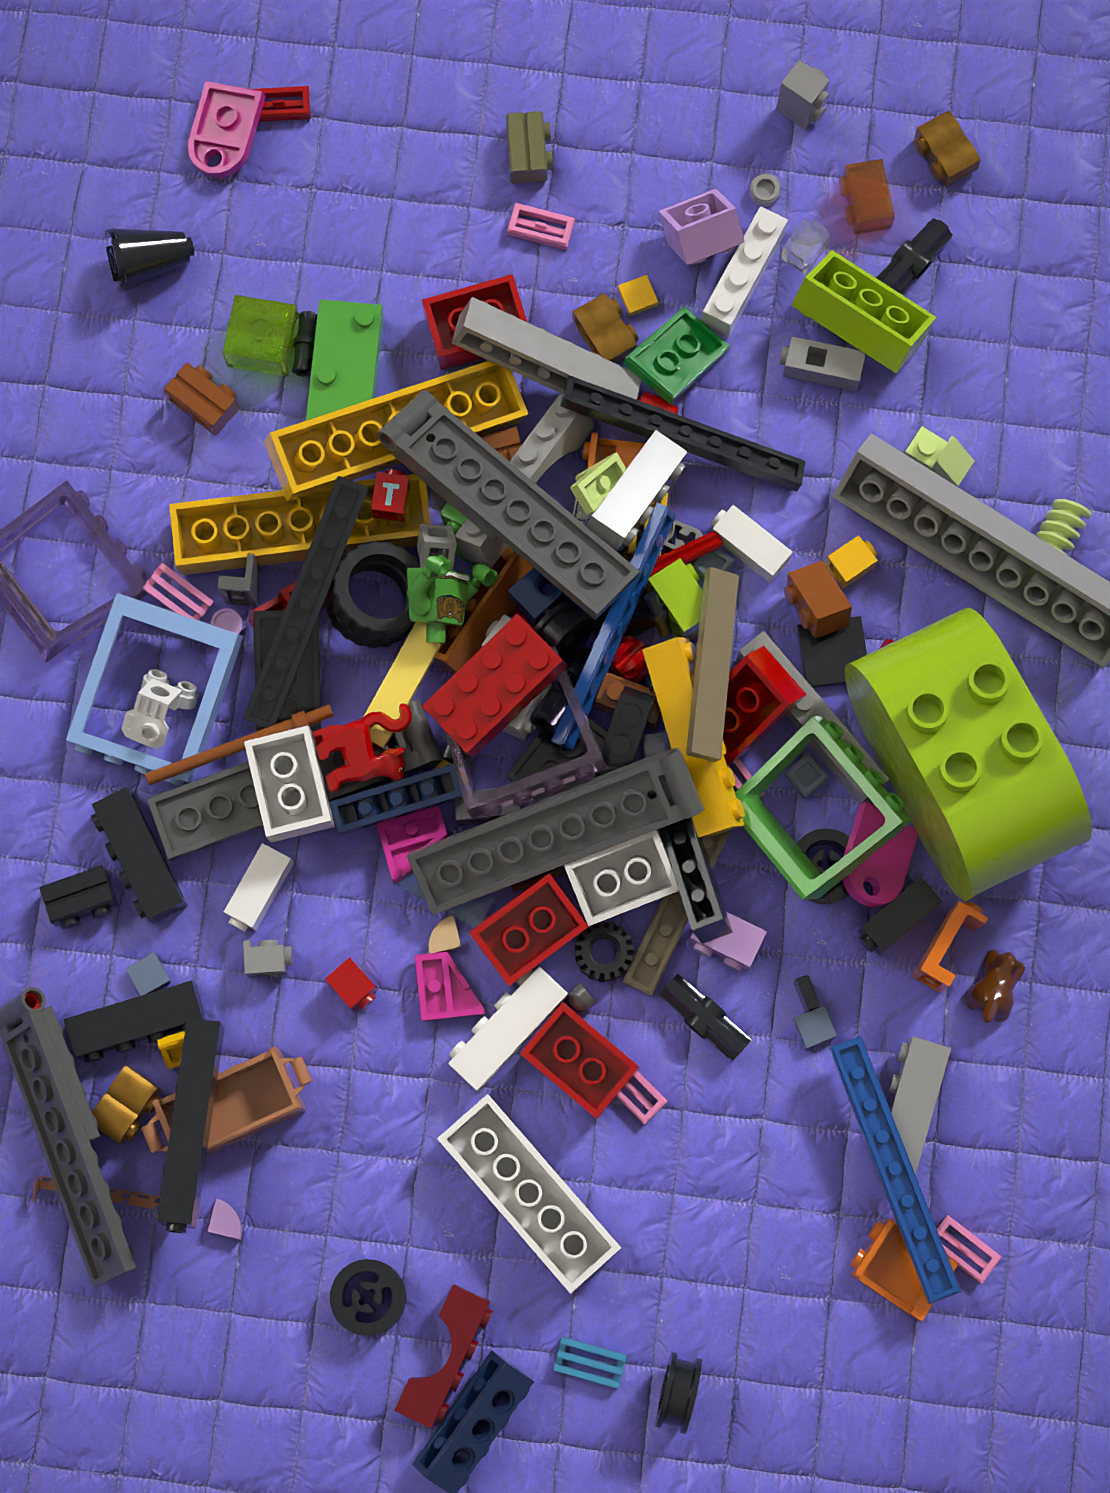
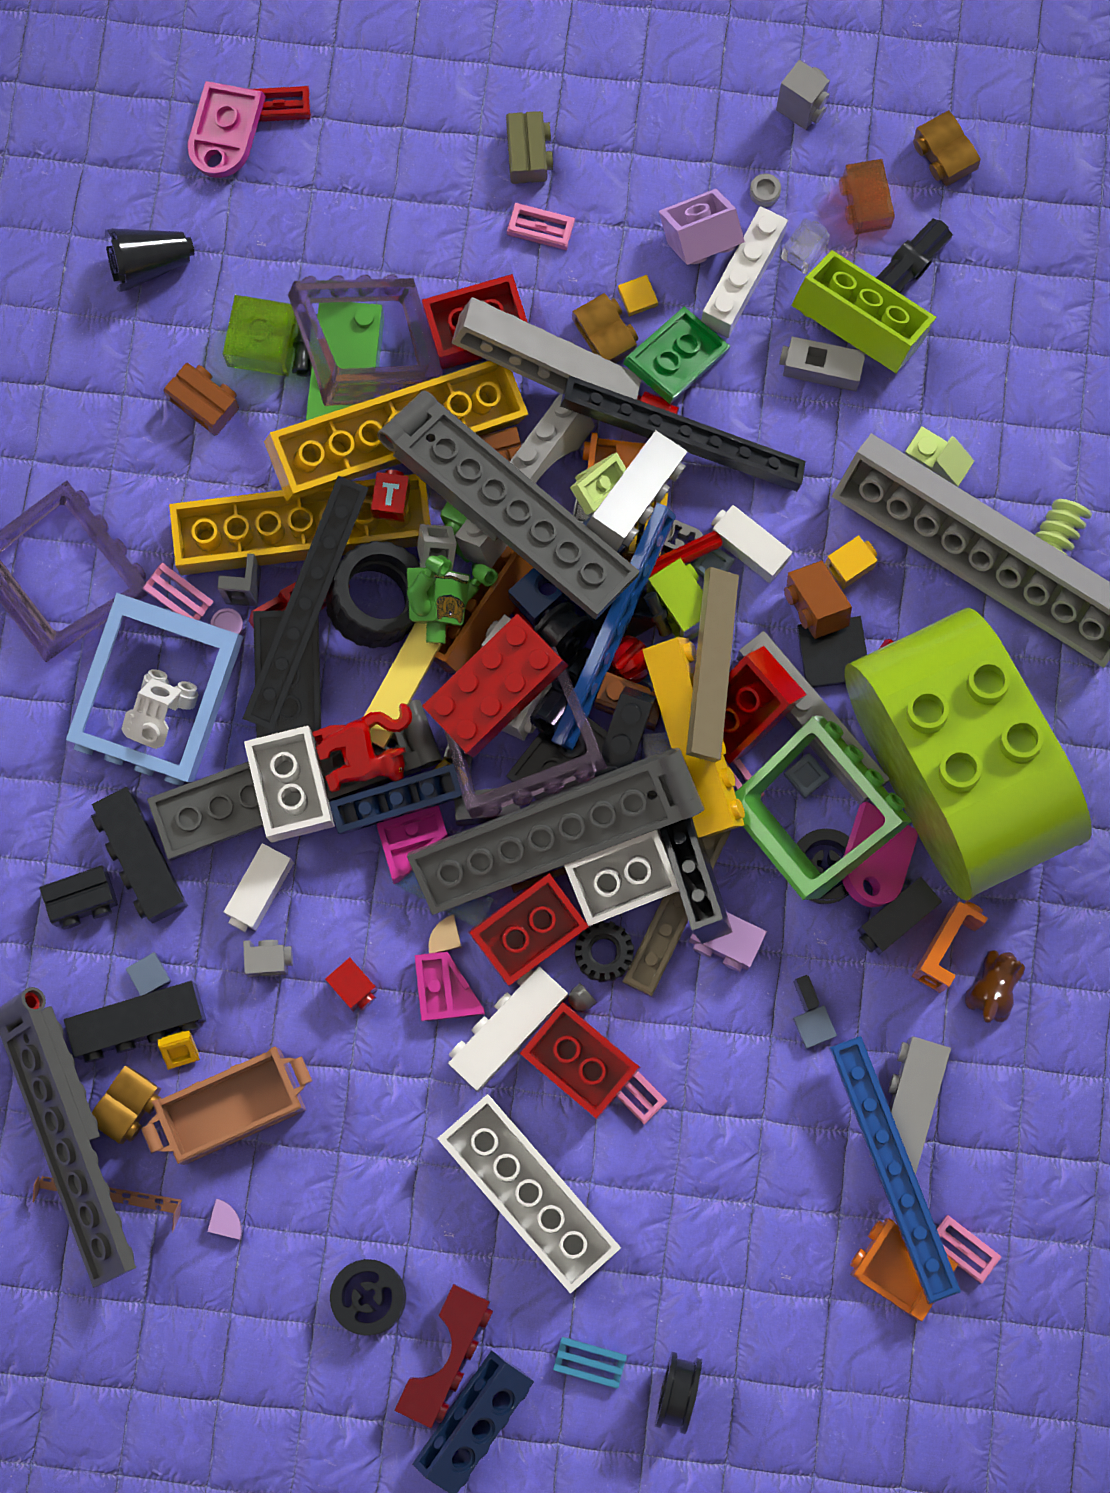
(190, 1125): black brick -> none
(298, 720): dark orange bar -> none
(361, 384): none -> clear purple windscreen
(705, 1017): black piece -> none

